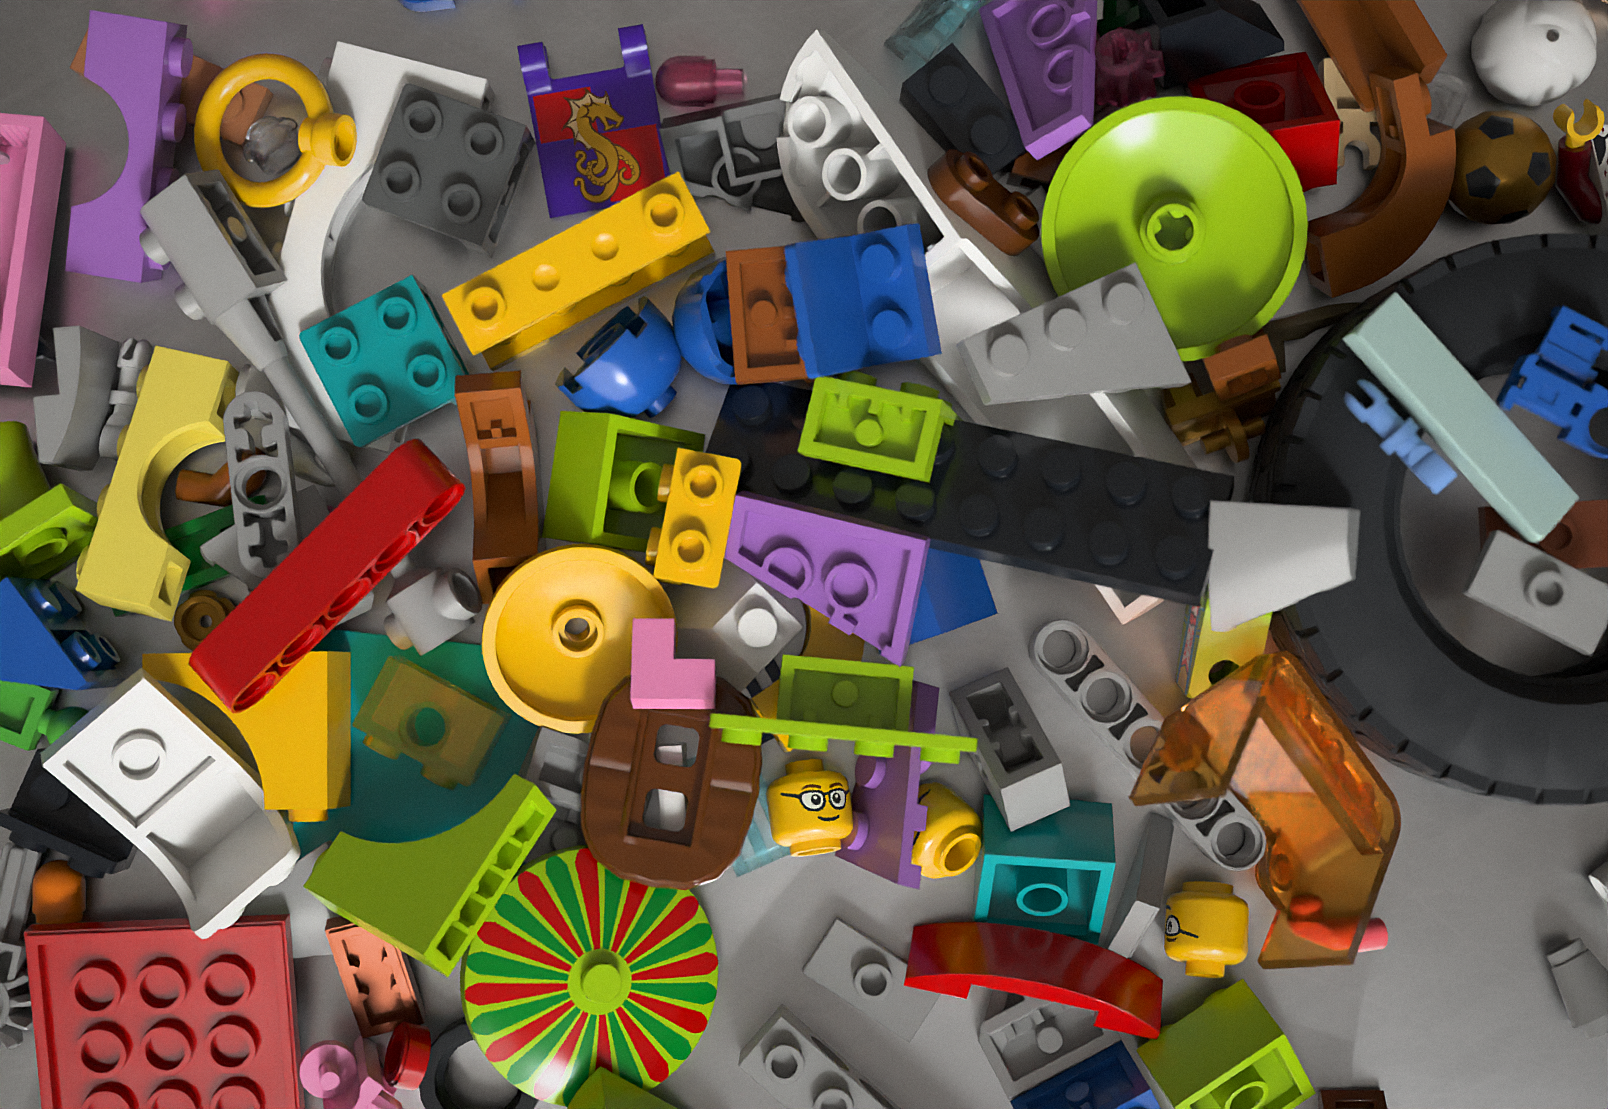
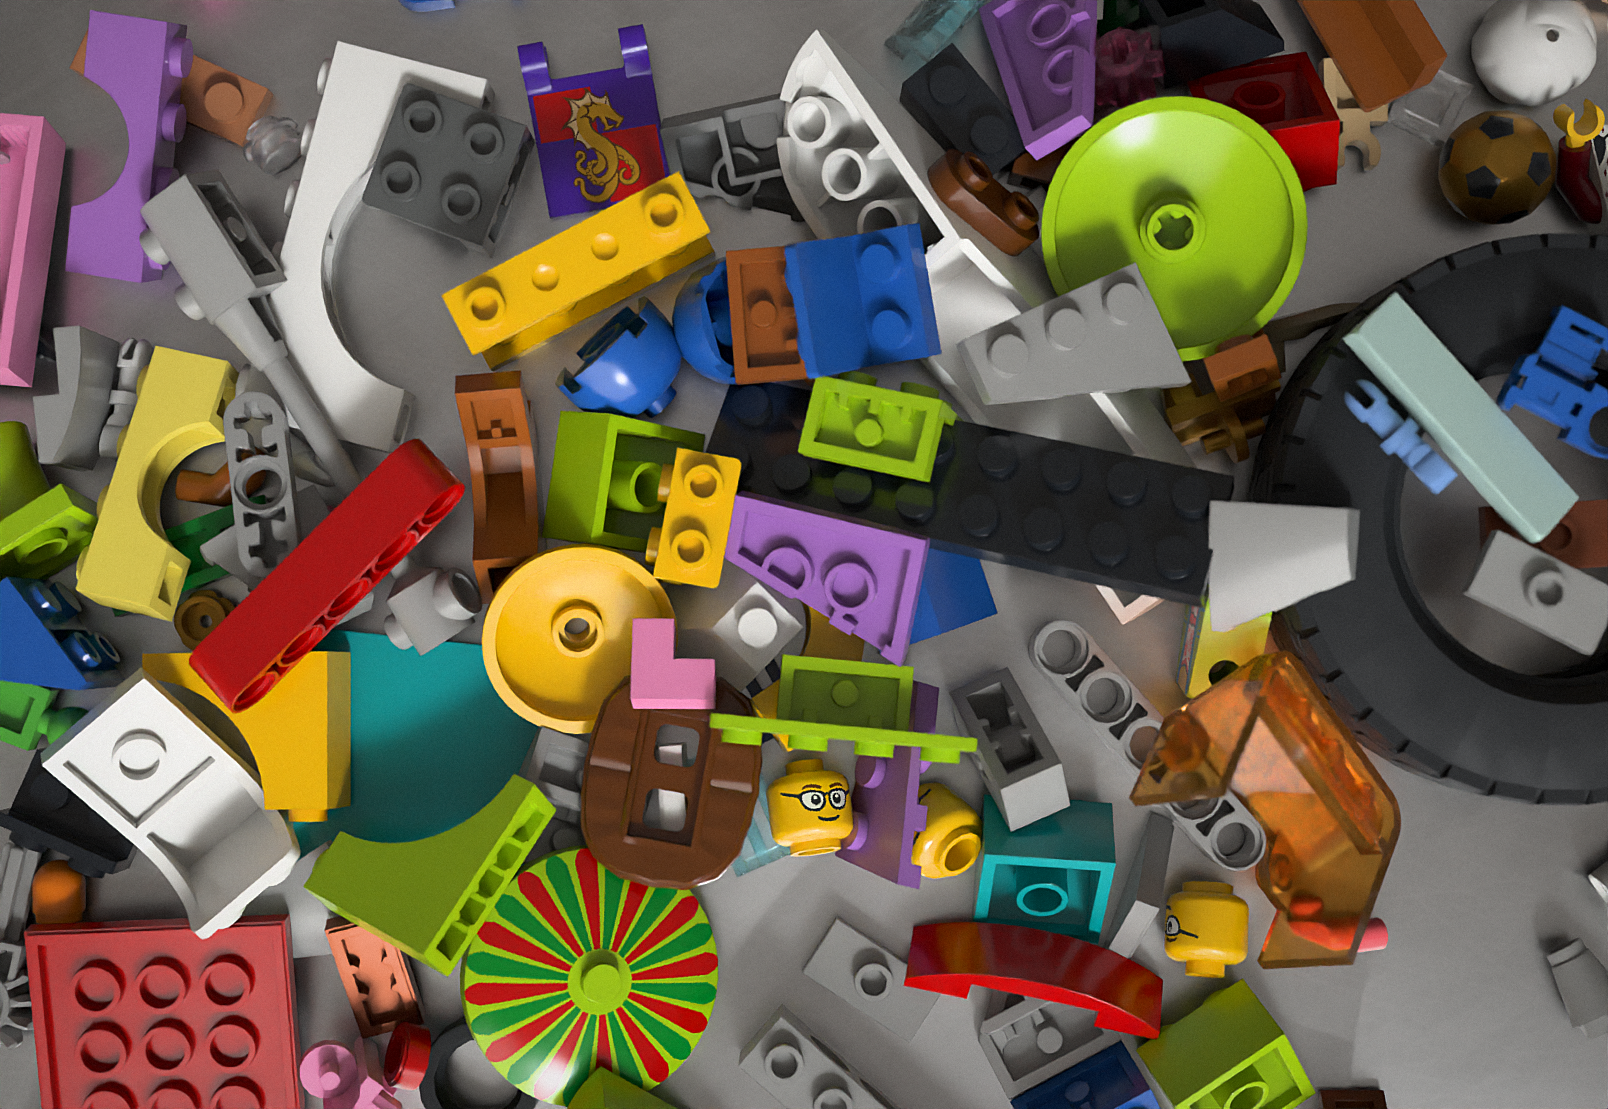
(322, 136): yellow piece -> none
(385, 360): teal bracket -> none
(470, 723): clear yellow brick -> none
(696, 81): clear pink cylinder -> none
(1400, 202): dark orange arch -> none

